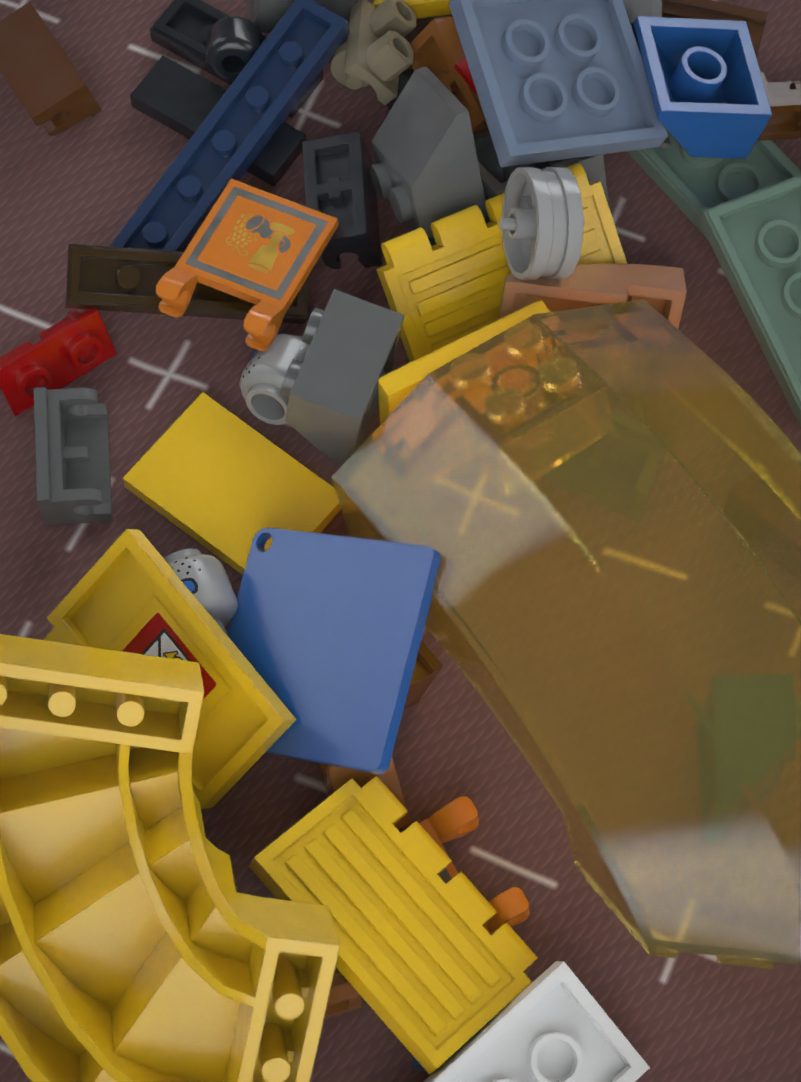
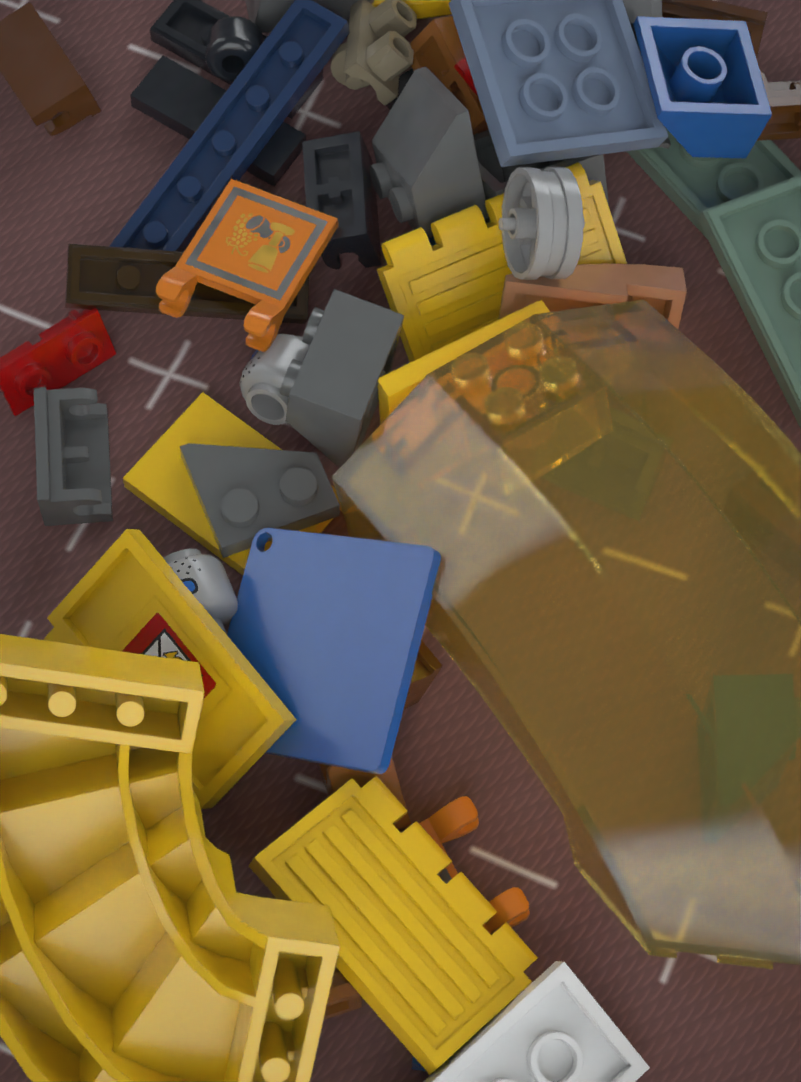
(257, 490): none -> dark grey wing

